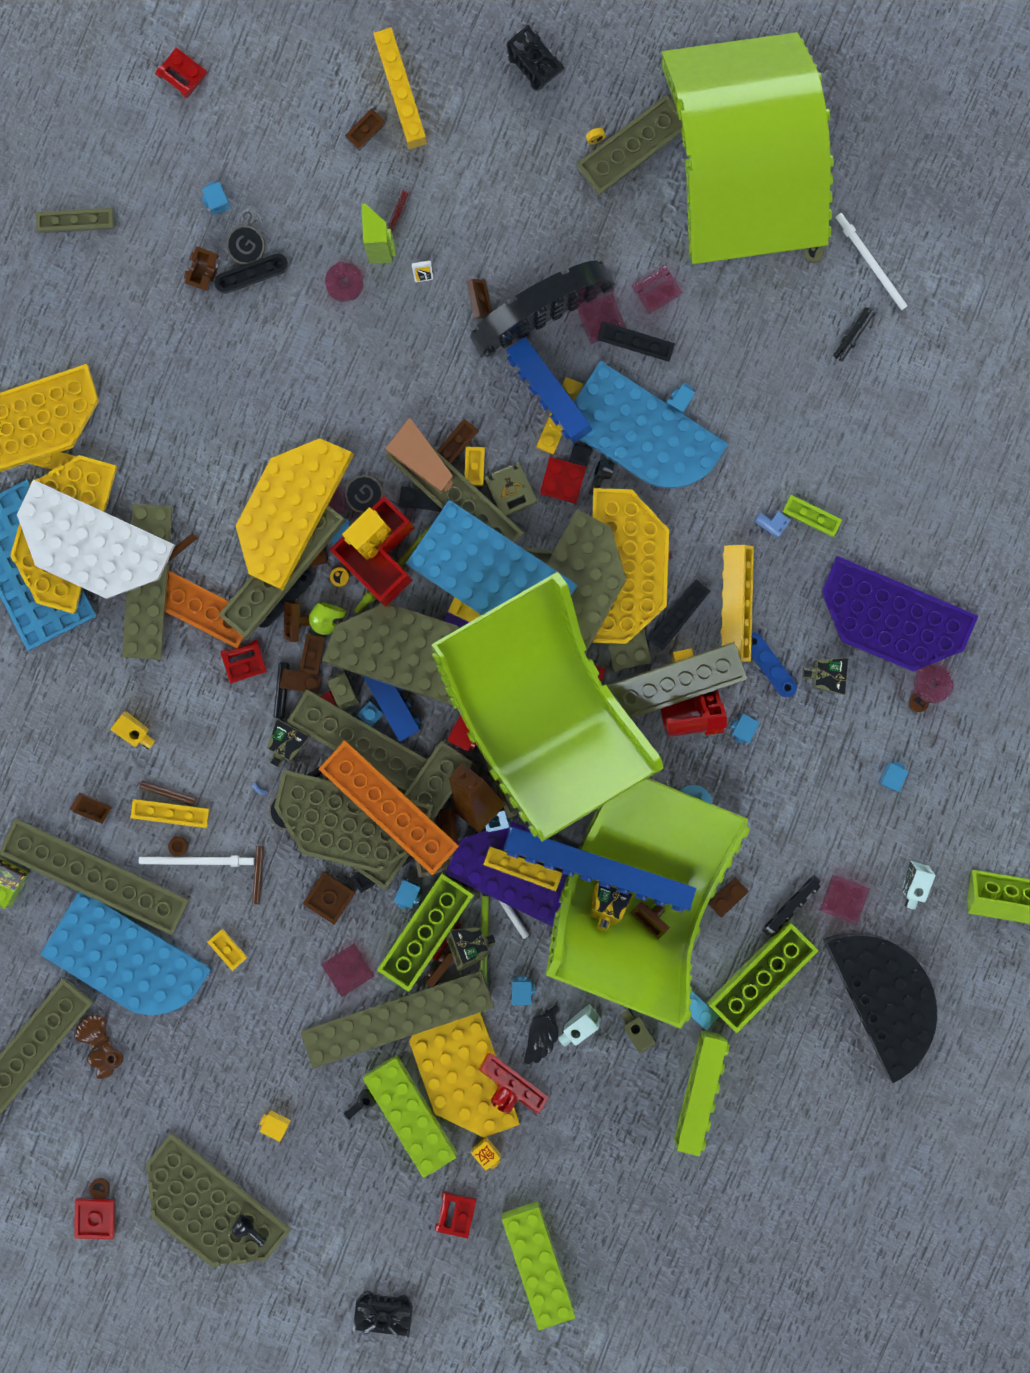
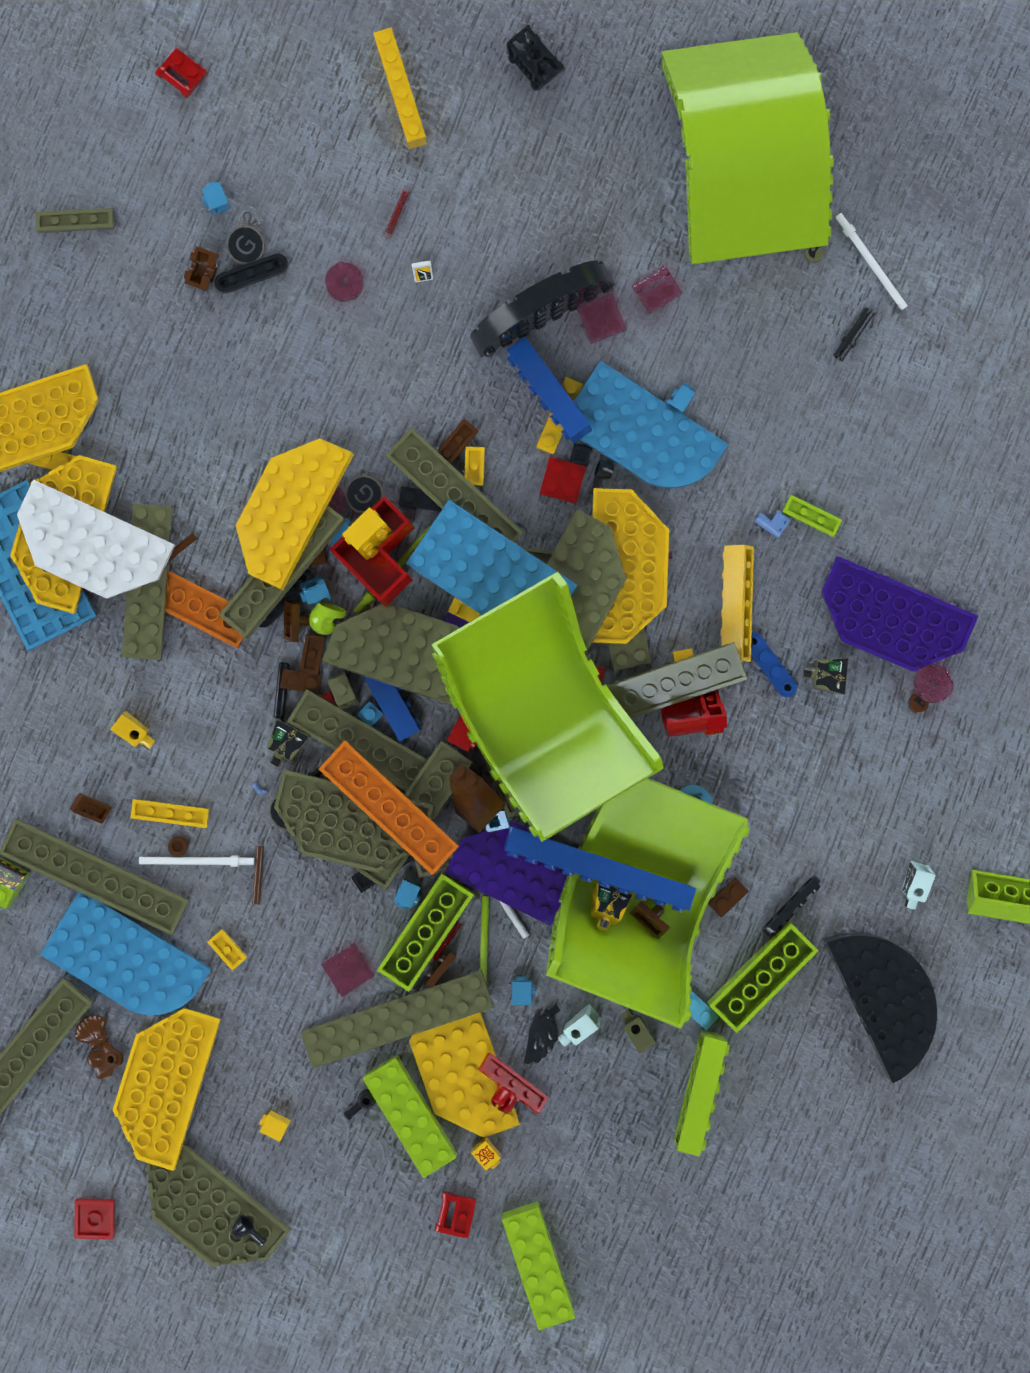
(99, 1188): reddish brown tile -> none
(164, 1084): none -> yellow plate
(168, 793): reddish brown bar -> none
(246, 667): red plate -> none
(314, 590): none -> dark azure brick
(329, 898): reddish brown plate -> none
(339, 577): yellow tile -> none
(365, 129): reddish brown plate -> none
(377, 237): lime slope -> none
(383, 1306): black piece -> none
(416, 453): nougat slope -> none
(447, 822): reddish brown plate -> none
(469, 946): torso -> none
(479, 298): reddish brown plate -> none
(509, 486): olive container -> none
(520, 868): yellow plate -> none
(595, 136): yellow tile -> none
(631, 146): olive plate -> none
(635, 341): black plate -> none
(679, 615): black plate -> none
(743, 728): dark azure brick -> none
(844, 899): clear pink plate -> none
(893, 776): dark azure brick -> none

